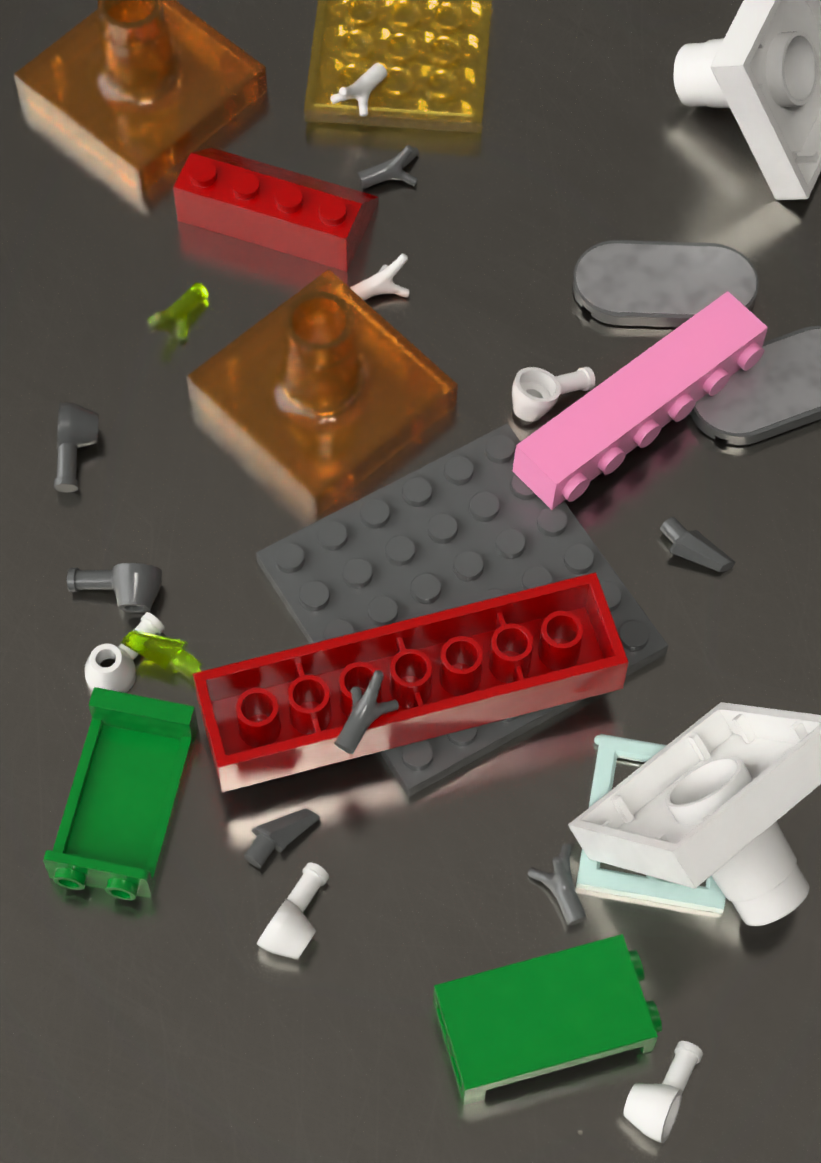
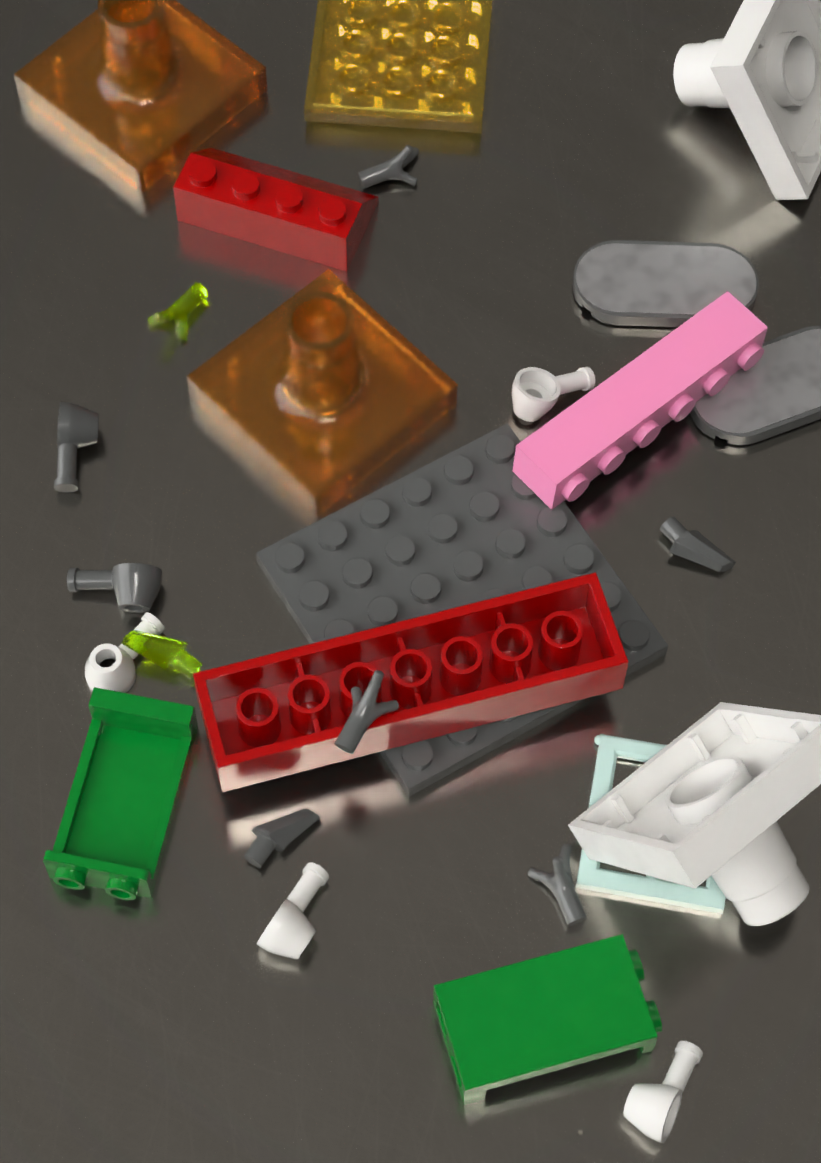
(362, 88): white bar -> none
(382, 281): white bar -> none

